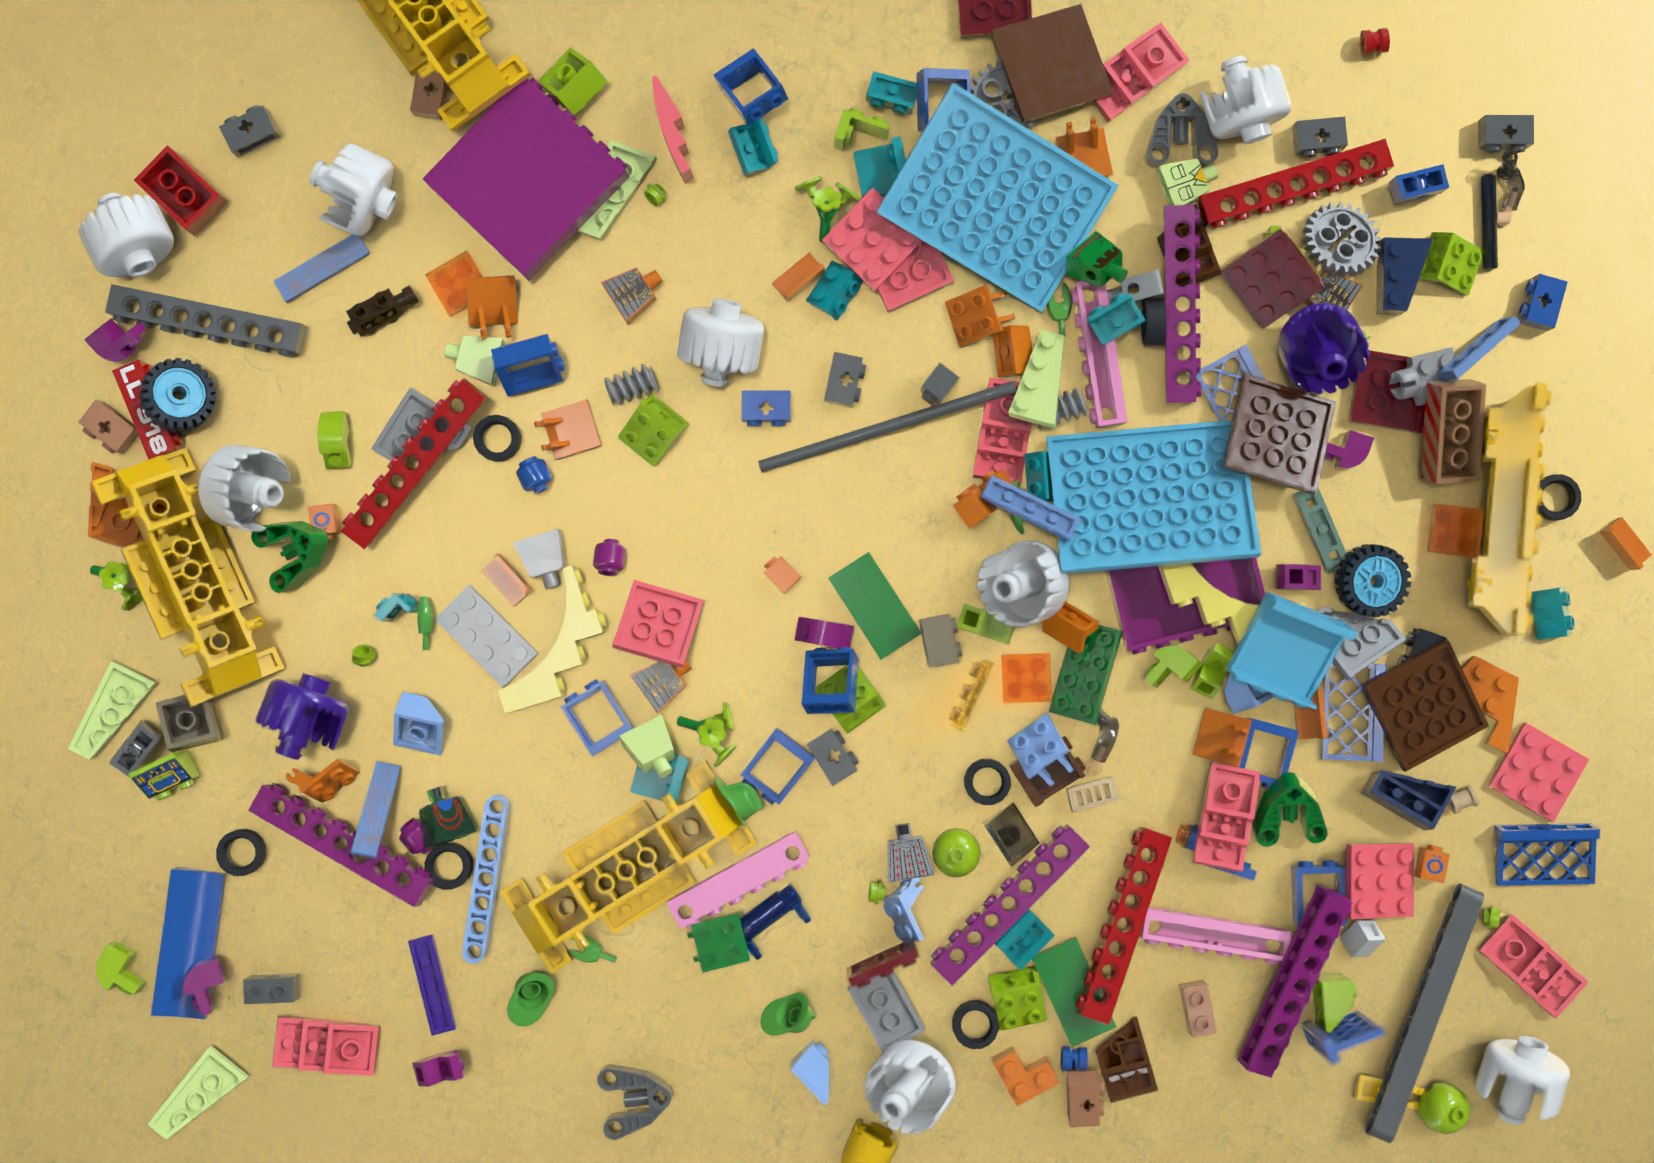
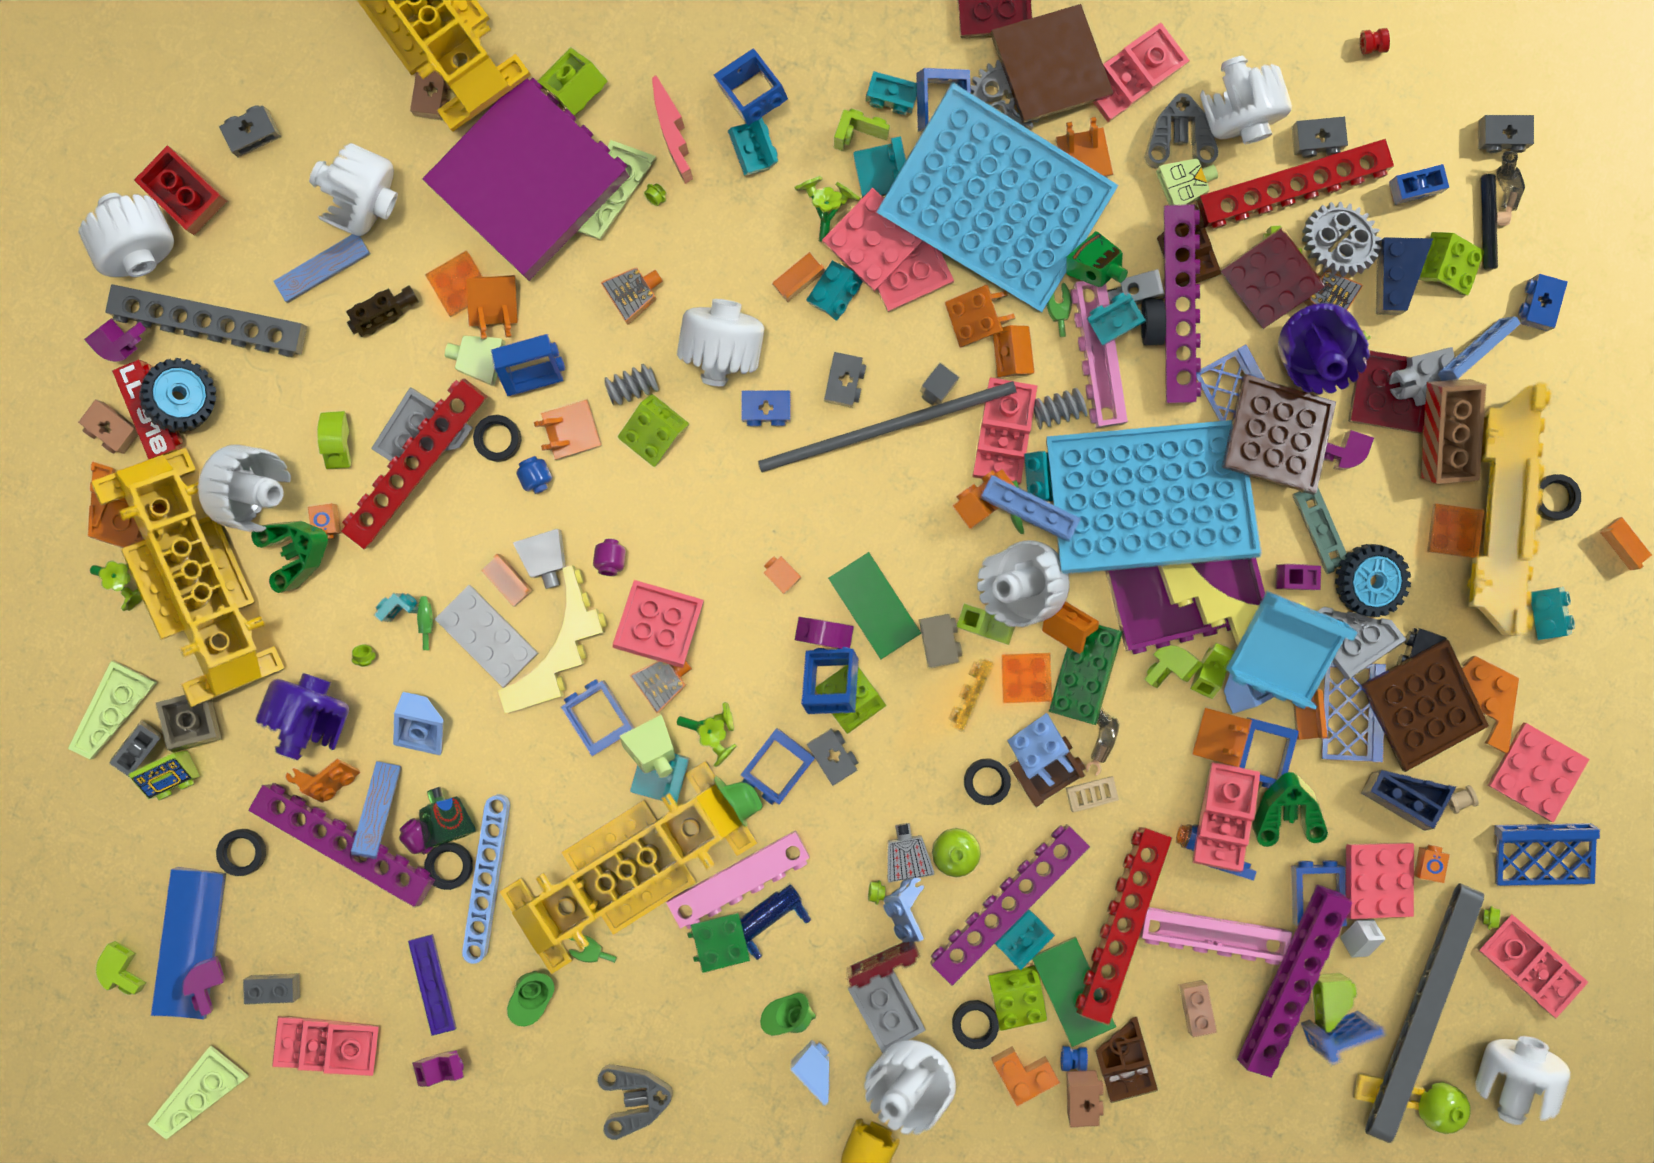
(1011, 834): clear smoke slope -> none
(1039, 387): yellowish green wing -> none

